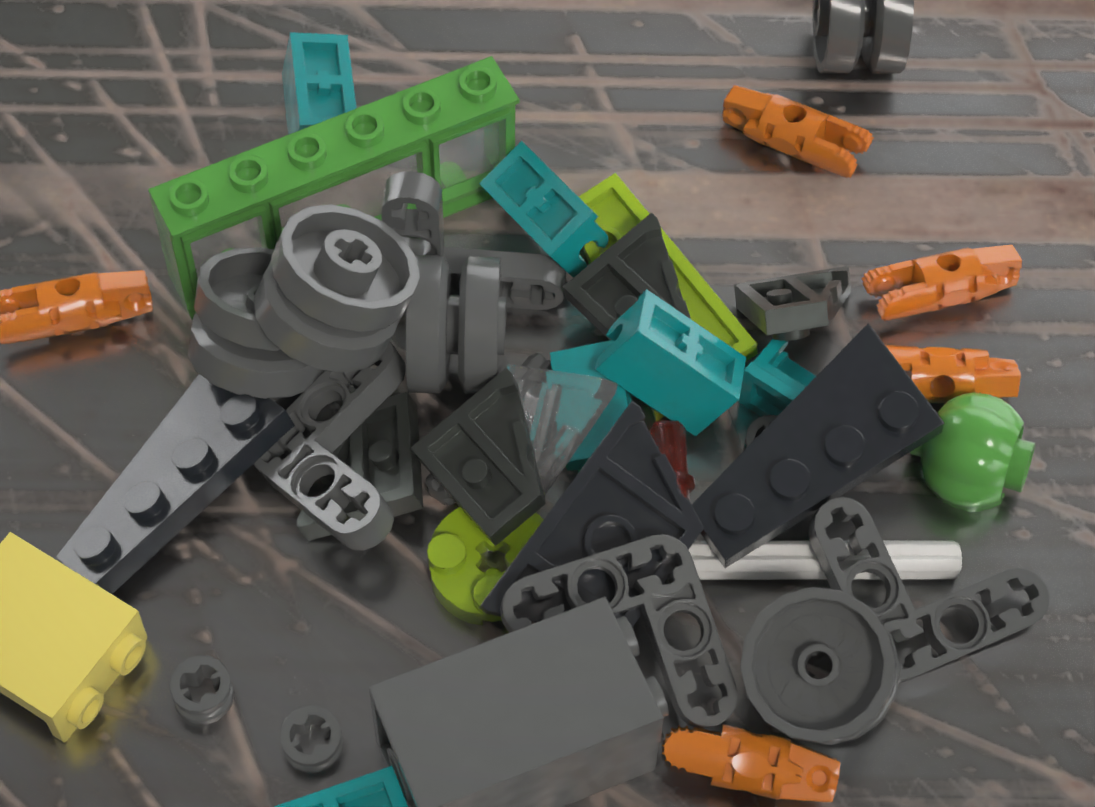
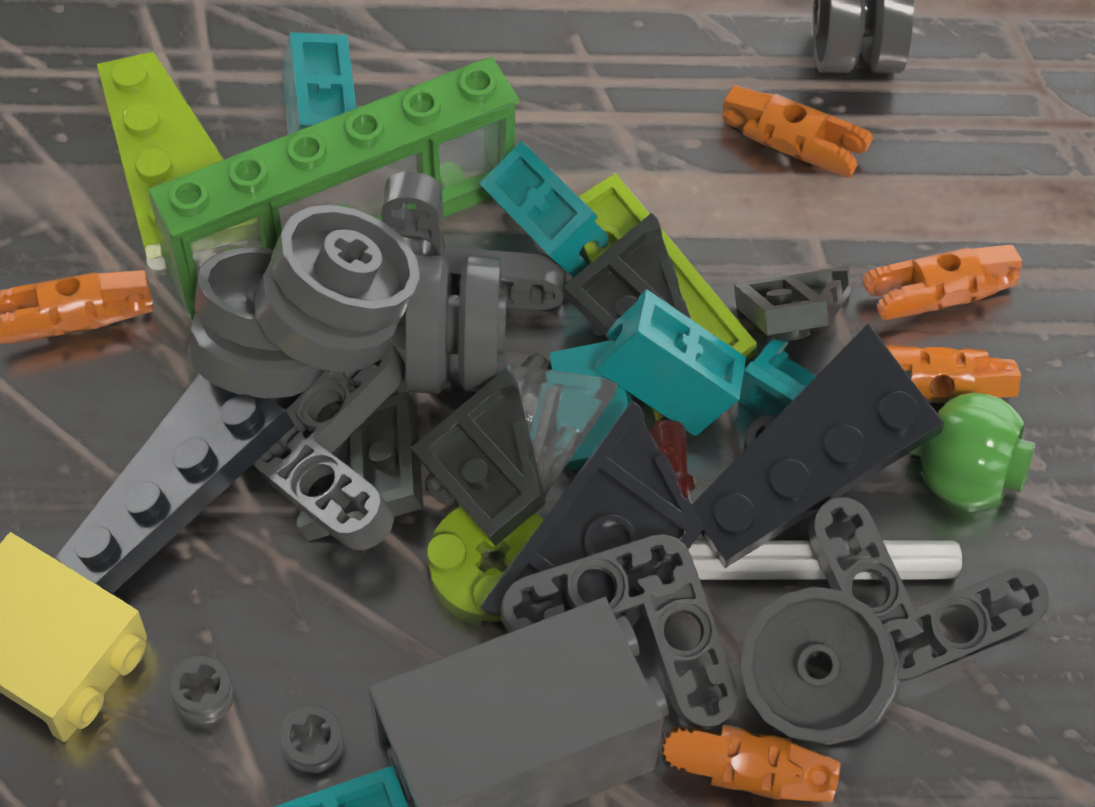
(153, 133): none -> lime wing

